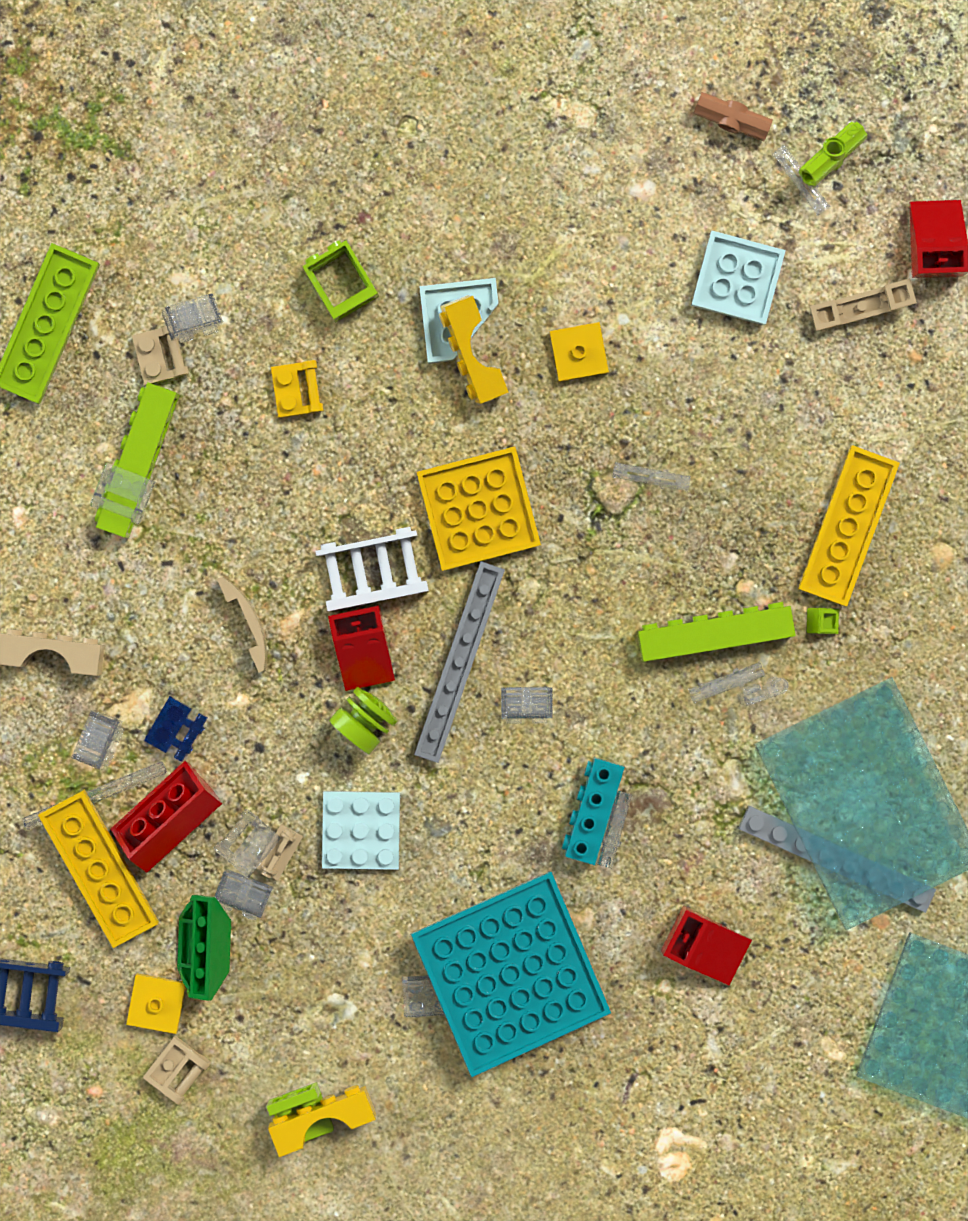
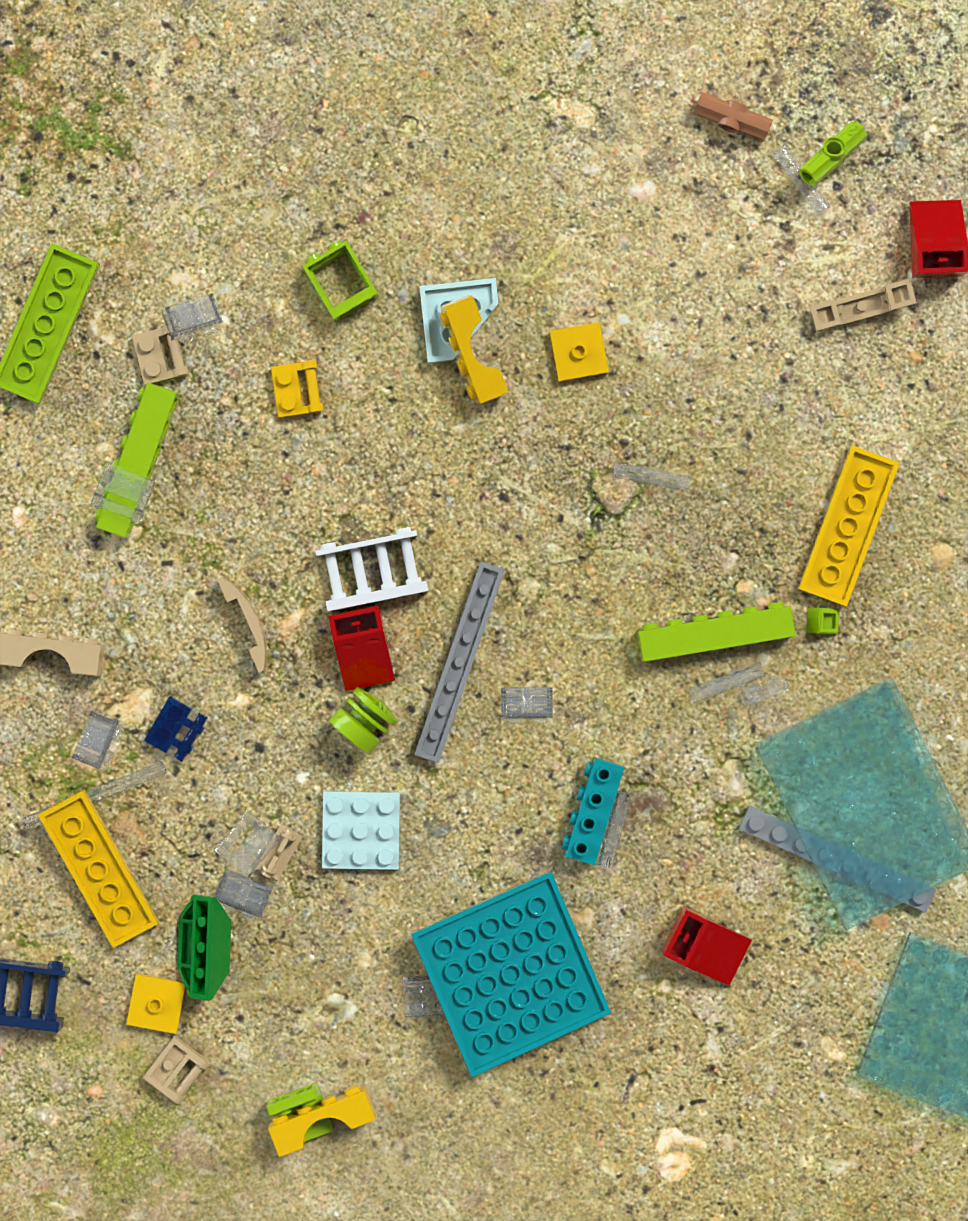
(165, 817): red slope -> none
(478, 508): yellow plate -> none
(738, 278): light aqua plate -> none

